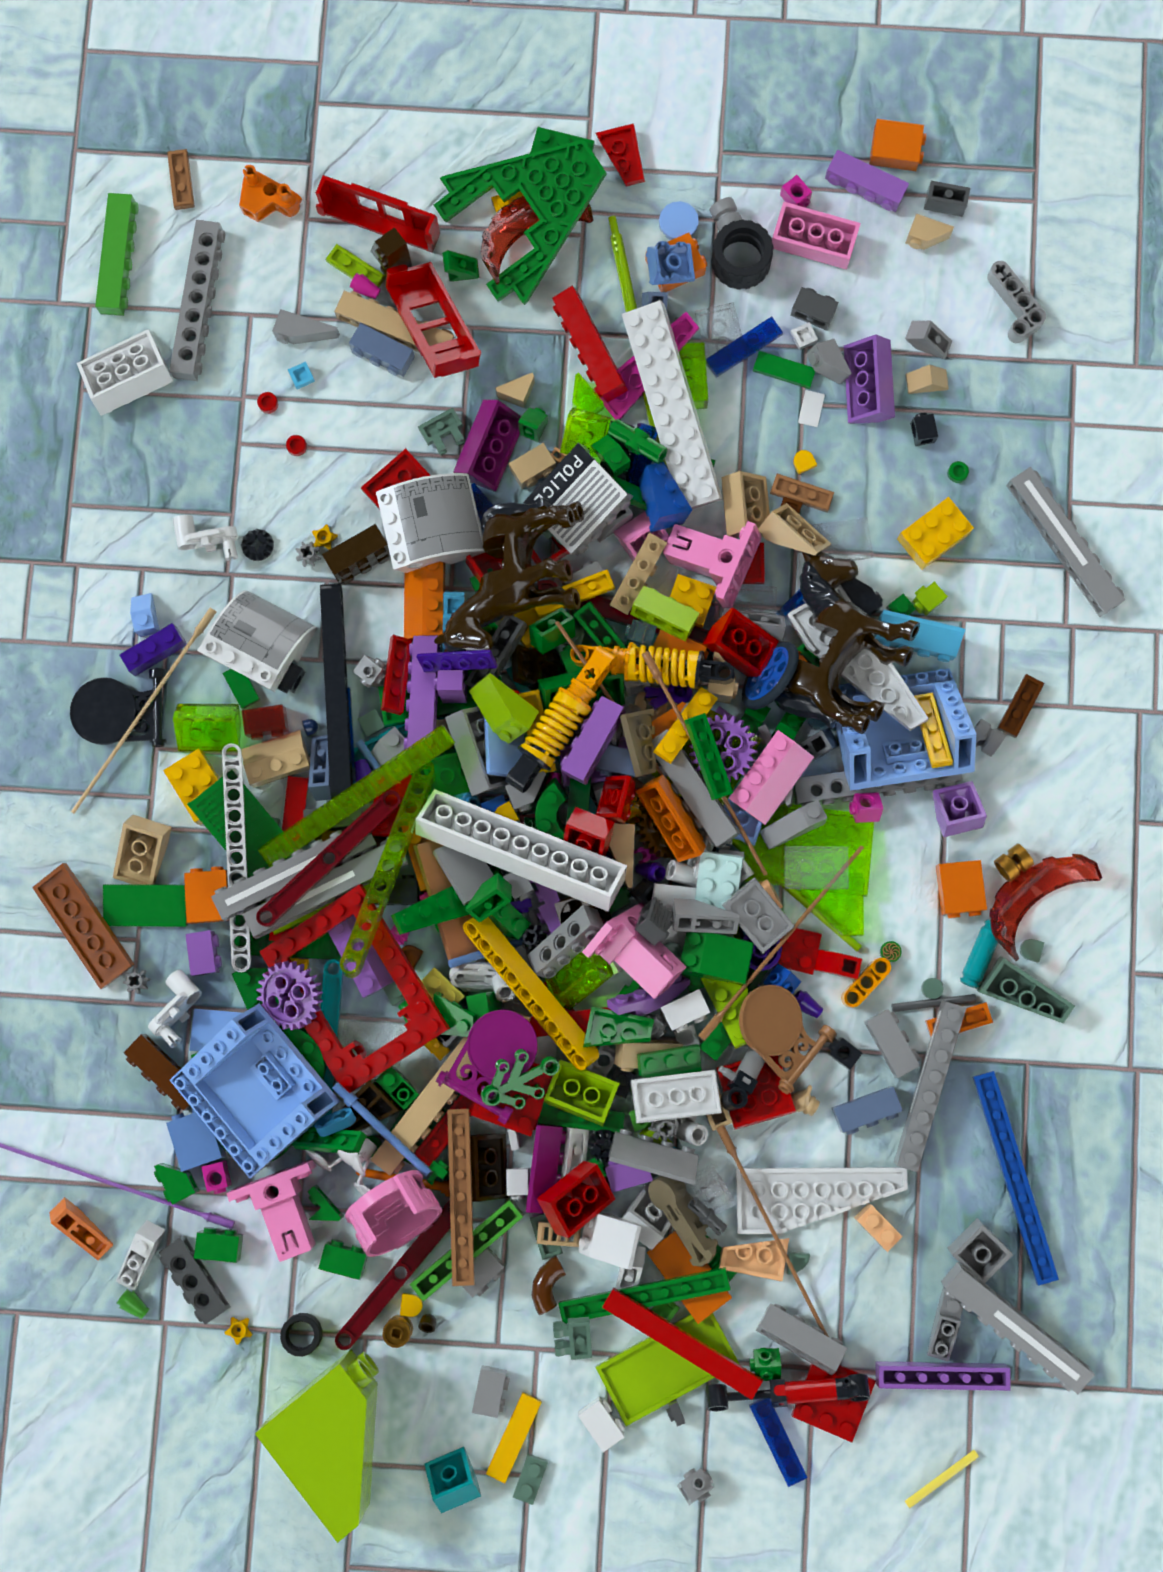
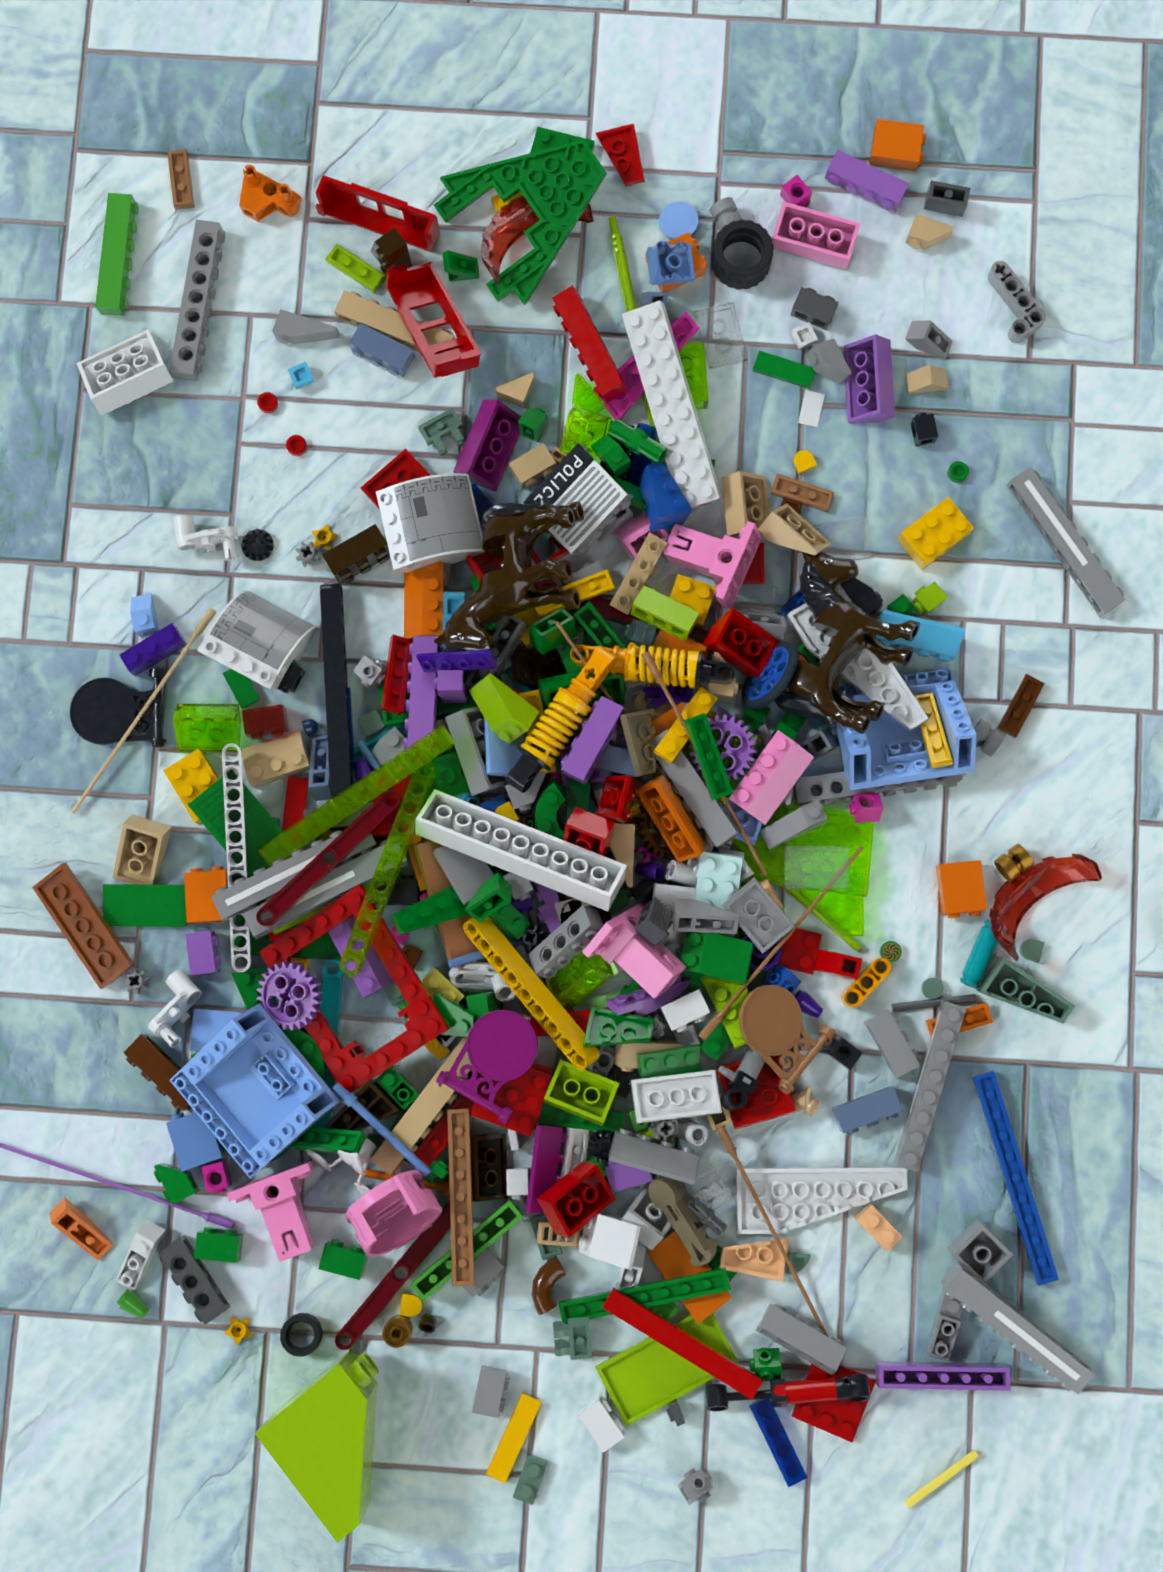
(328, 1210): green slope -> none
(335, 1122): dark azure beam -> none
(363, 286): dark pink cone -> none
(452, 1480): teal slope -> none
(517, 1081): green plant -> none
(744, 347): clear blue plate -> none
(958, 809): medium lavender slope -> none

